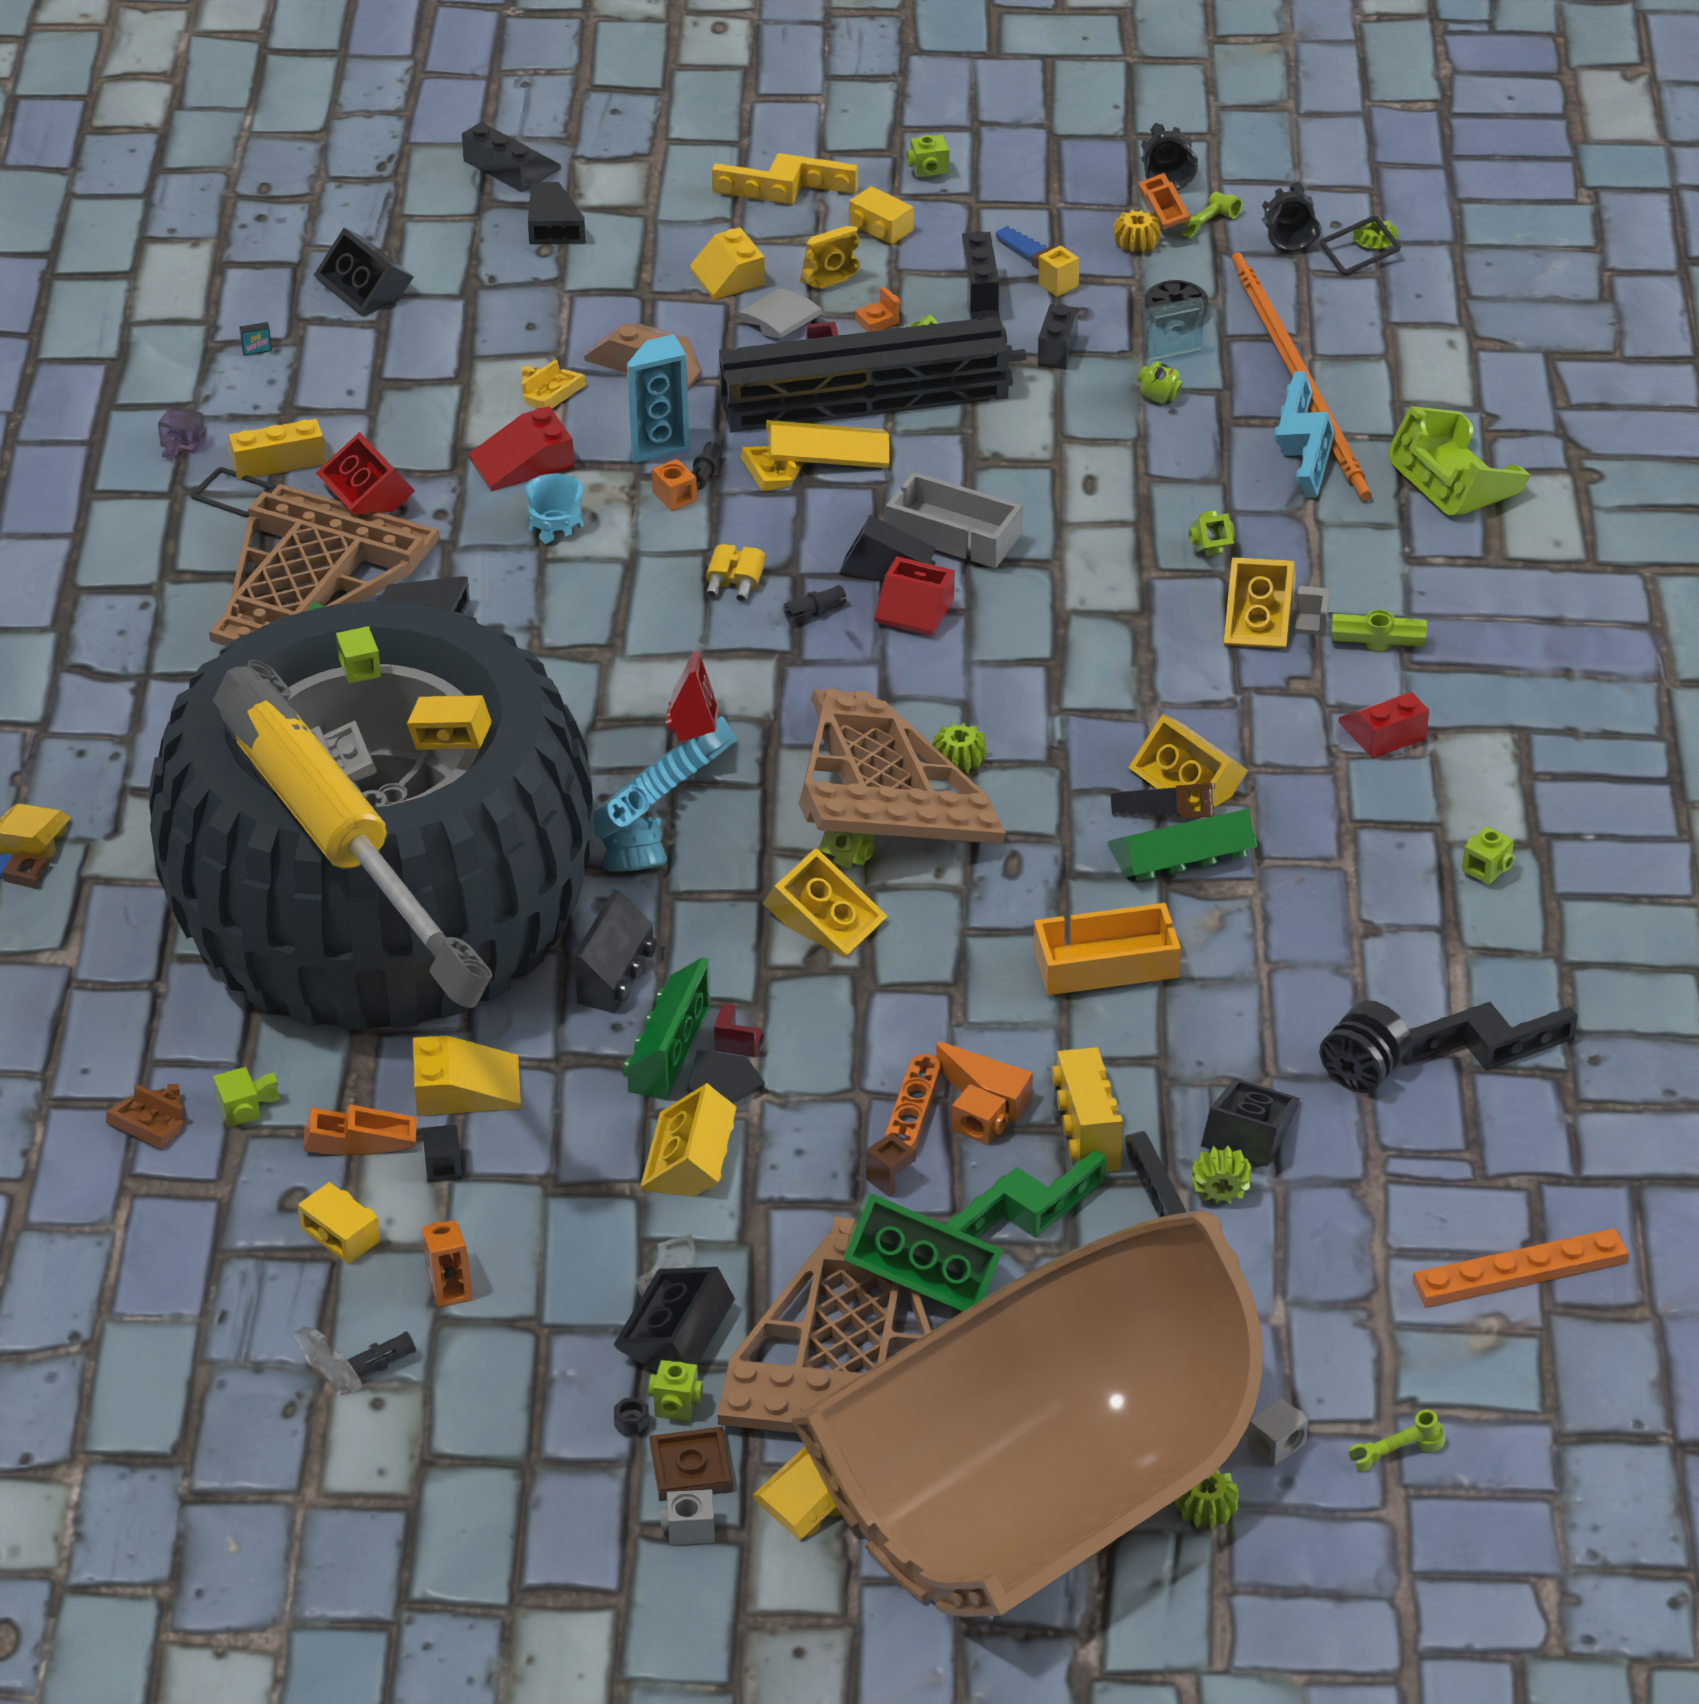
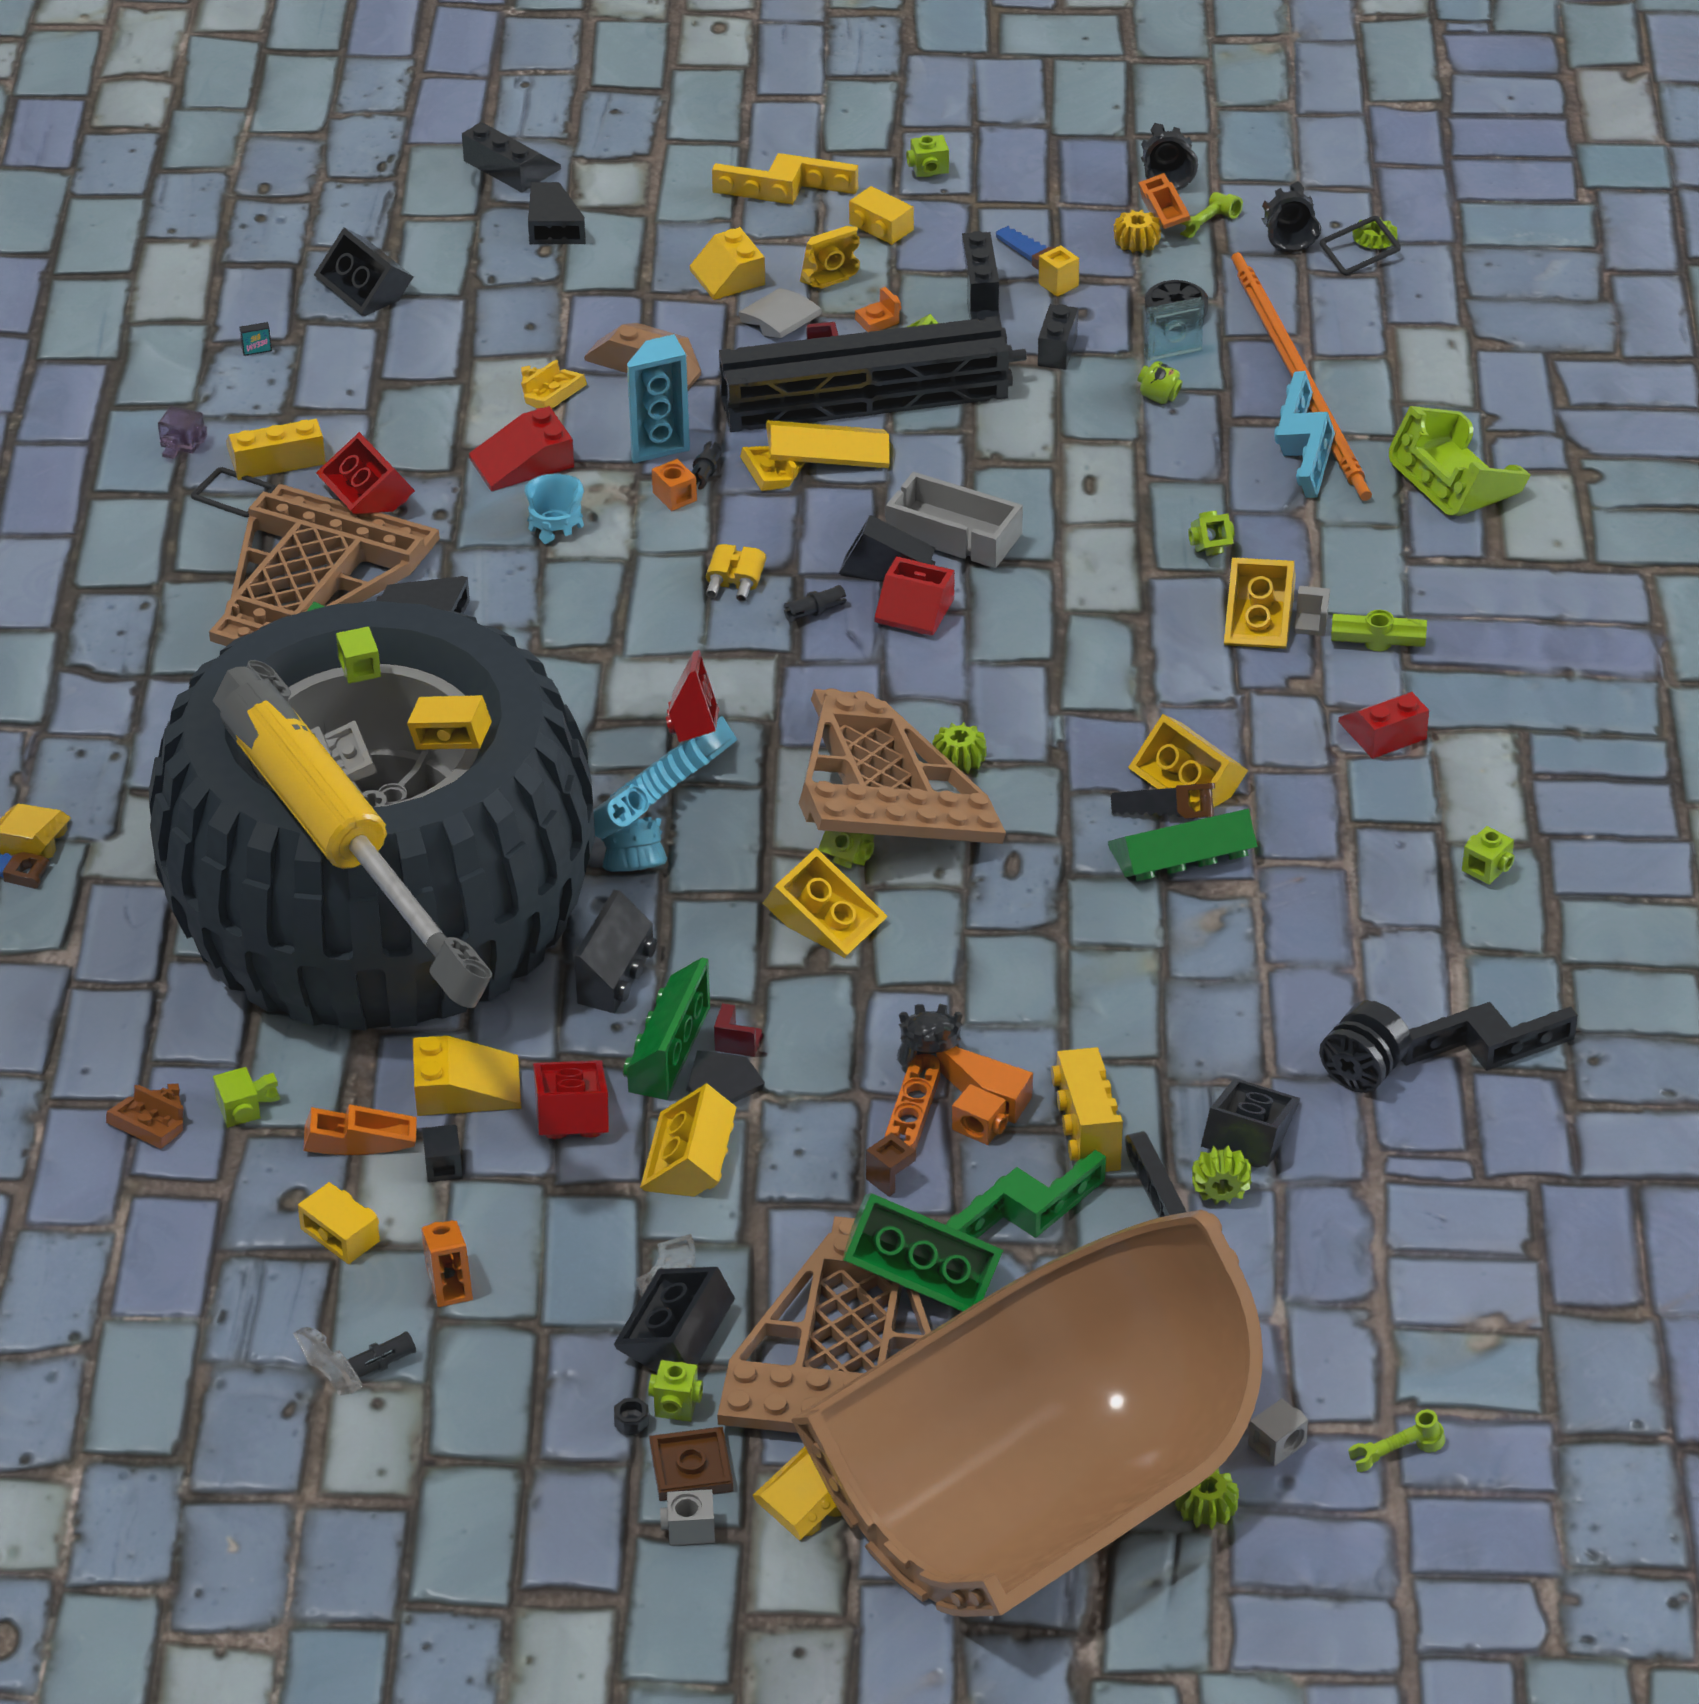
(571, 1098): none -> red slope
(928, 1032): none -> black hair
(1107, 949): light orange piece -> none
(1520, 1267): orange plate -> none

